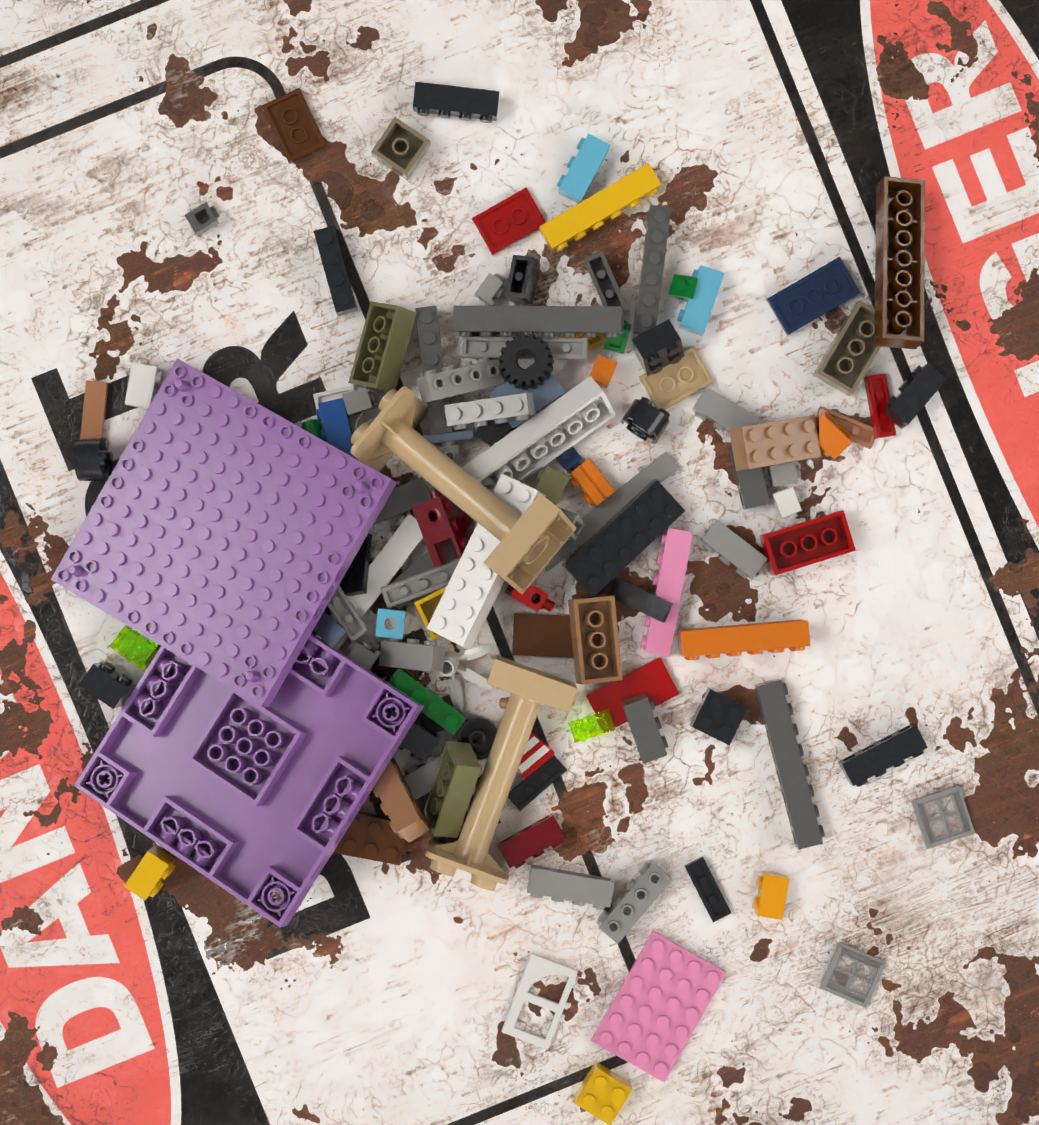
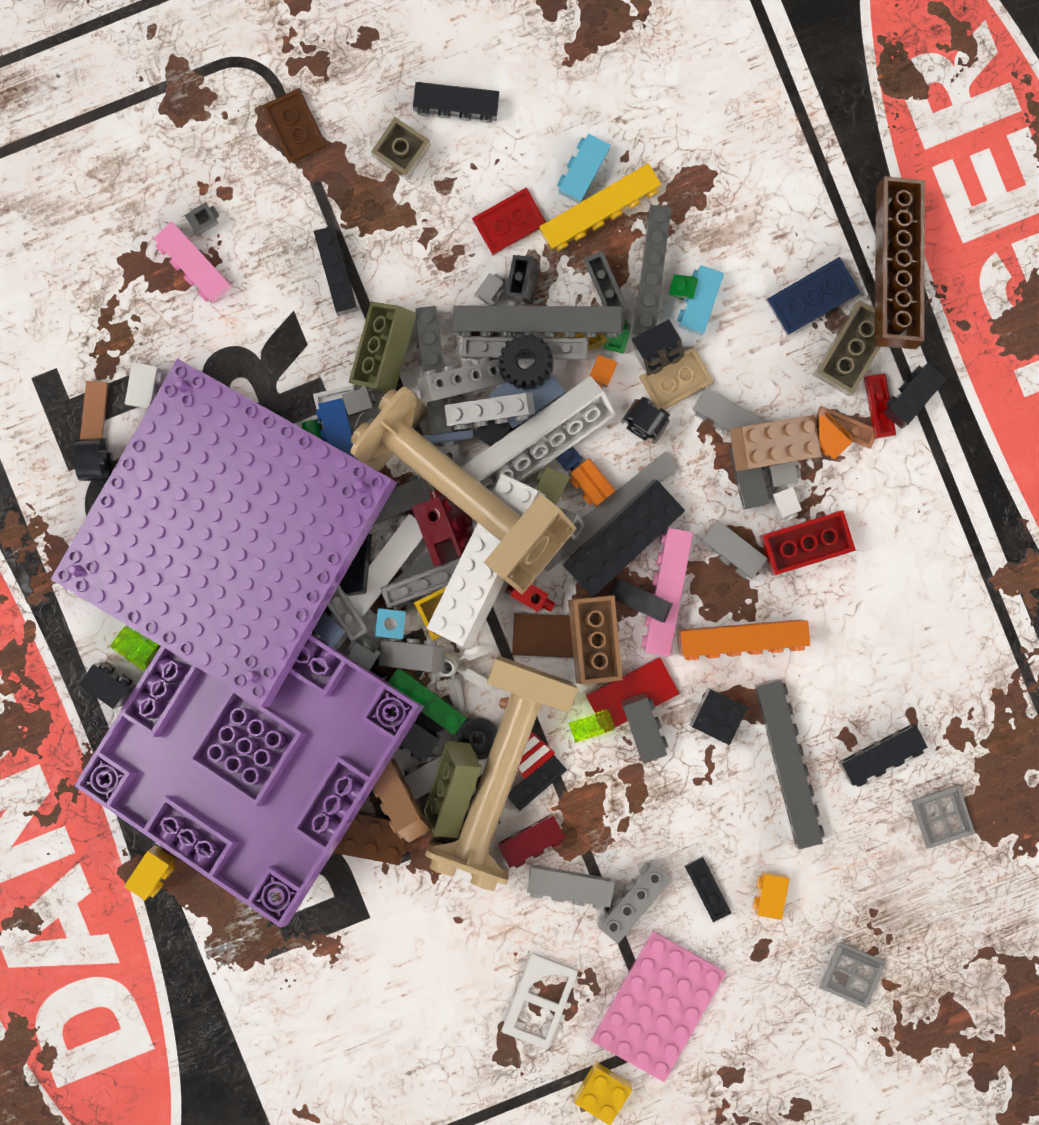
(192, 262): none -> bright pink brick

